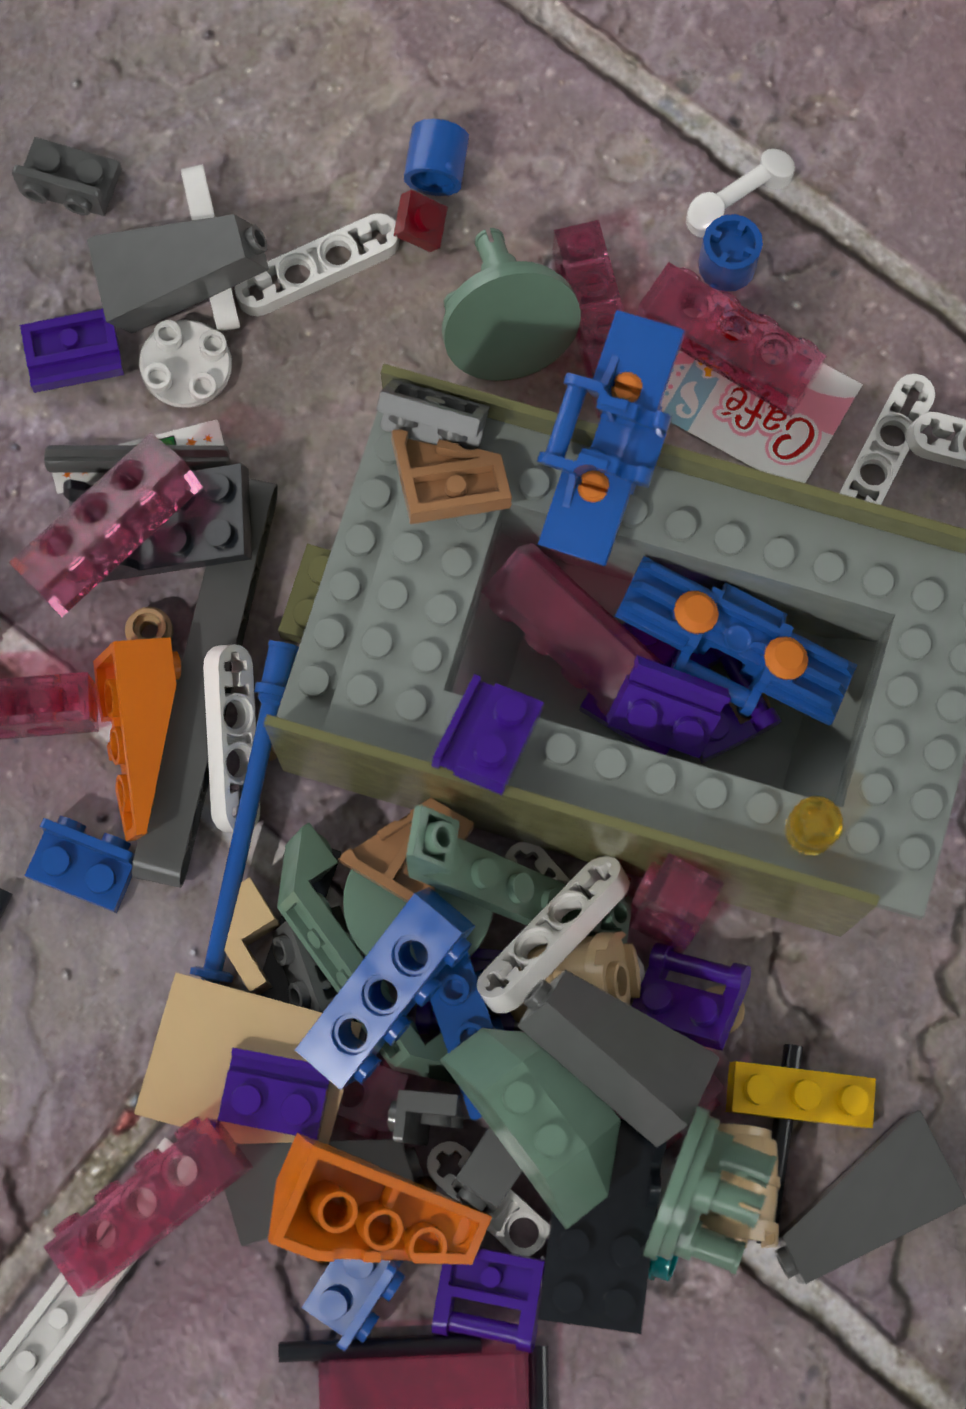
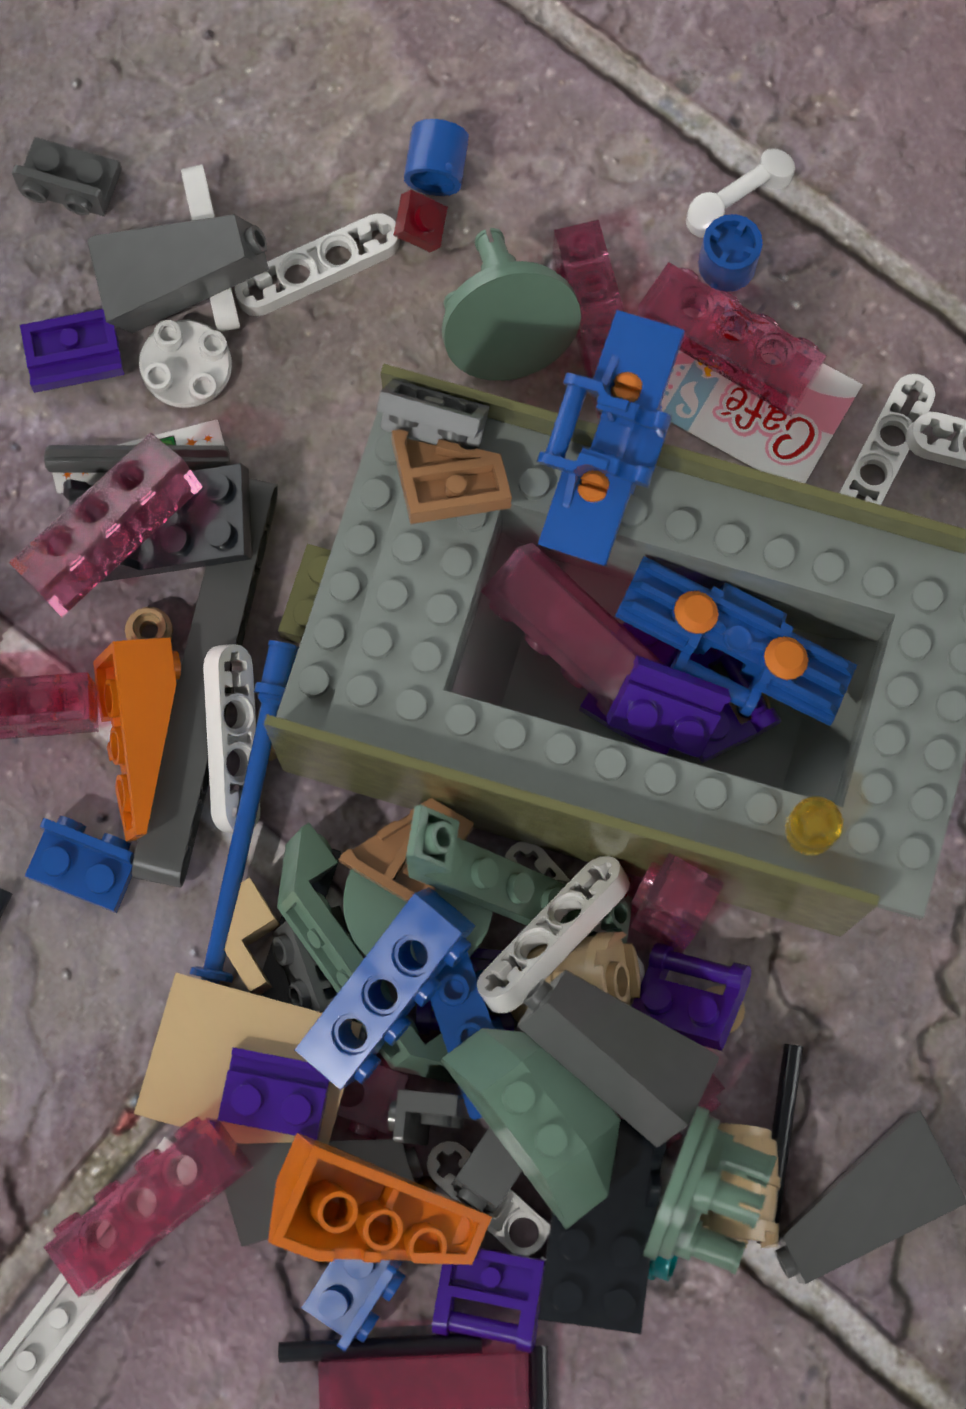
(487, 734): dark purple plate -> none
(800, 1095): yellow plate -> none

